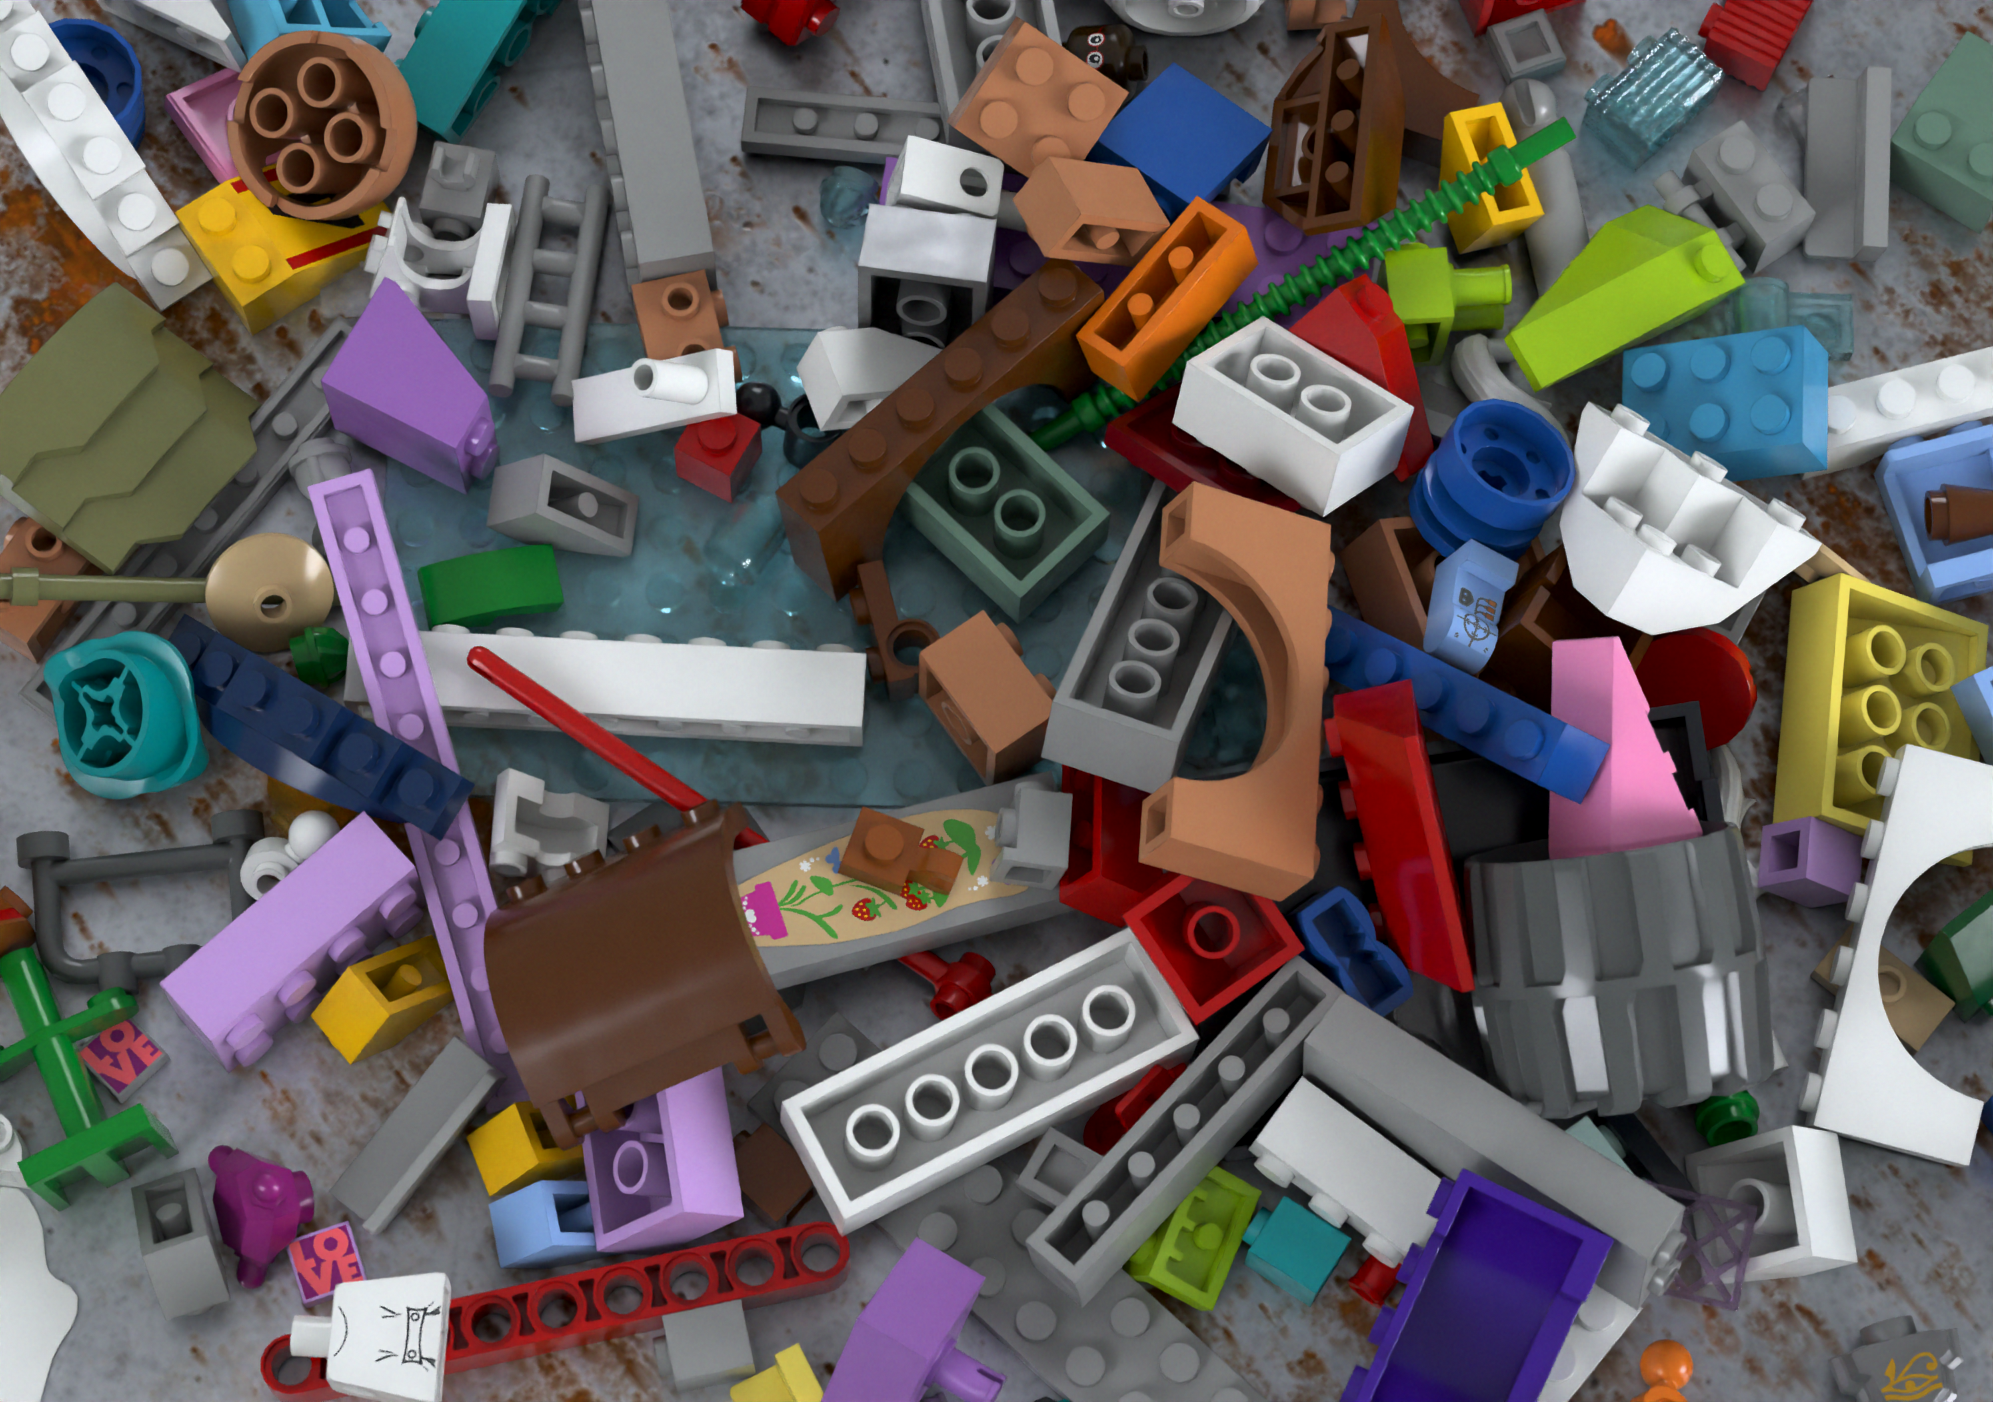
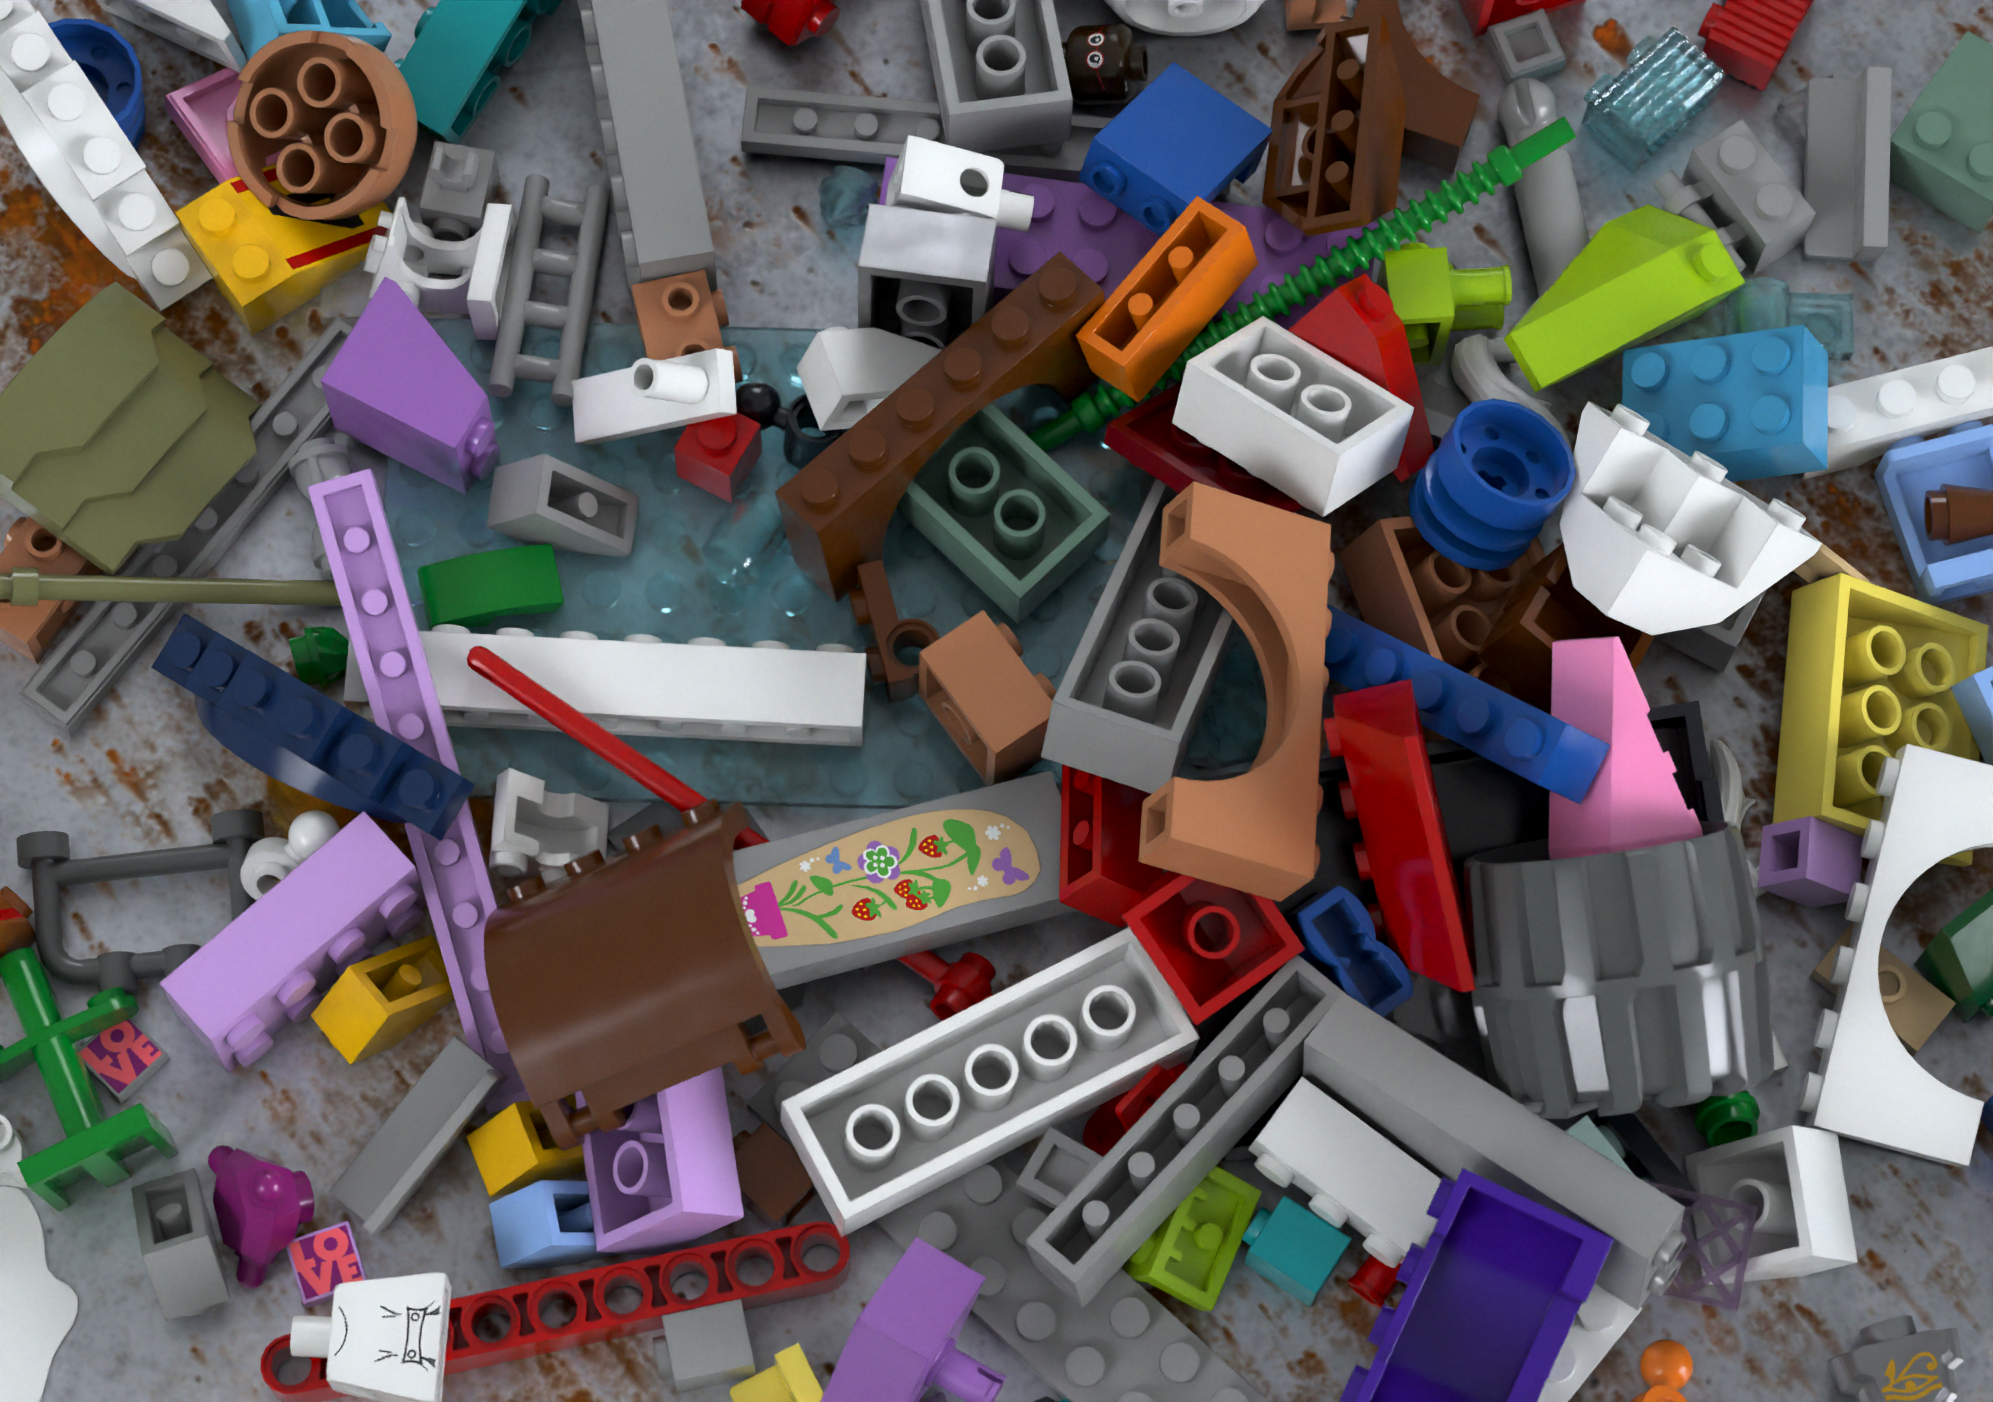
(126, 715): teal piece -> none
(267, 567): tan dish -> none
(887, 853): dark orange plate -> none
(1033, 837): light grey brick -> none
(1036, 101): nougat brick -> none
(1090, 212): nougat brick -> none
(1468, 606): light blue leg -> none
(1499, 217): yellow slope -> none
(1705, 669): red tile -> none

